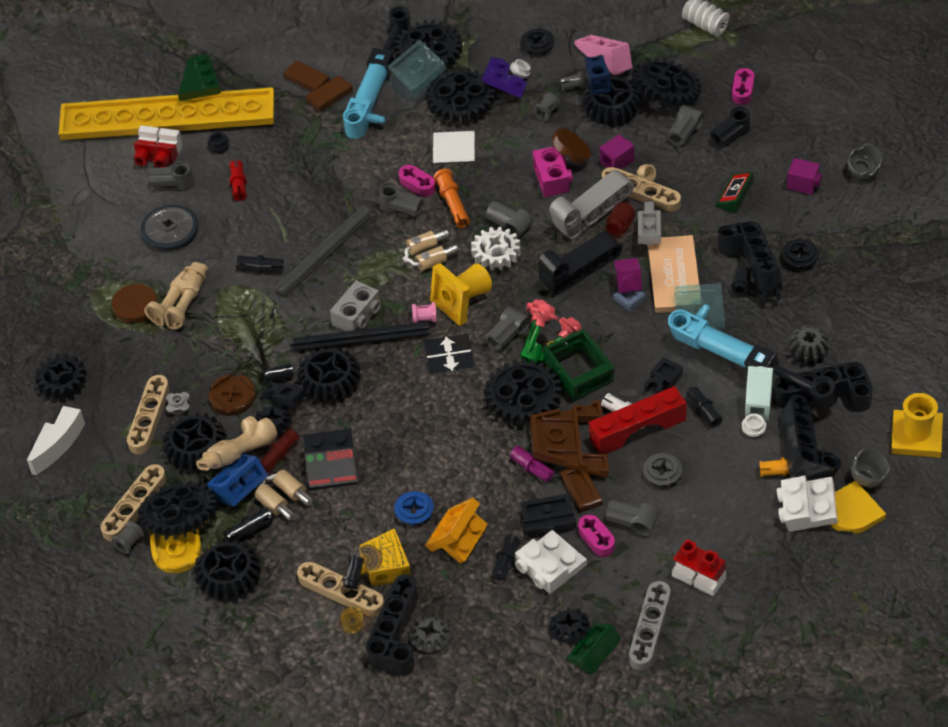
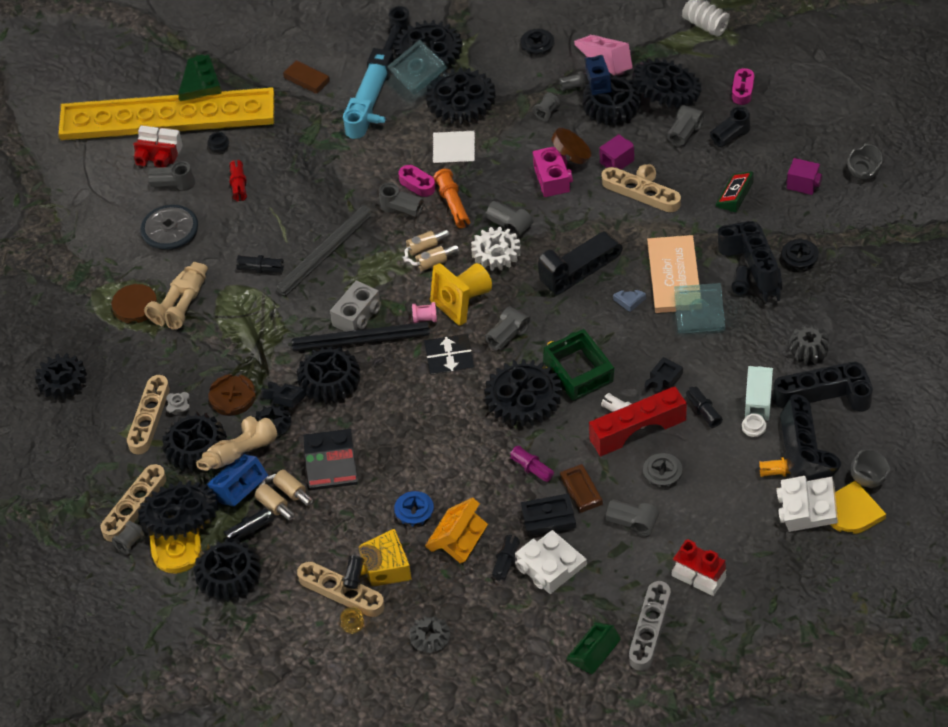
(55, 439): white slope -> none
(278, 373): black pin -> none
(279, 449): clear red pin -> none
(329, 93): reddish brown tile -> none
(396, 622): black beam -> none
(497, 76): dark purple plate -> none
(520, 68): white plate -> none
(540, 314): plant -> none
(557, 439): reddish brown wing -> none
(579, 628): black gear -> none
(592, 205): light grey beam -> none
(592, 538): dark pink beam -> none
(620, 218): clear red brick -> none
(628, 275): magenta brick -> none
(649, 225): light grey hinge -> none
(699, 334): medium azure piece -> none
(917, 427): yellow plant -> none

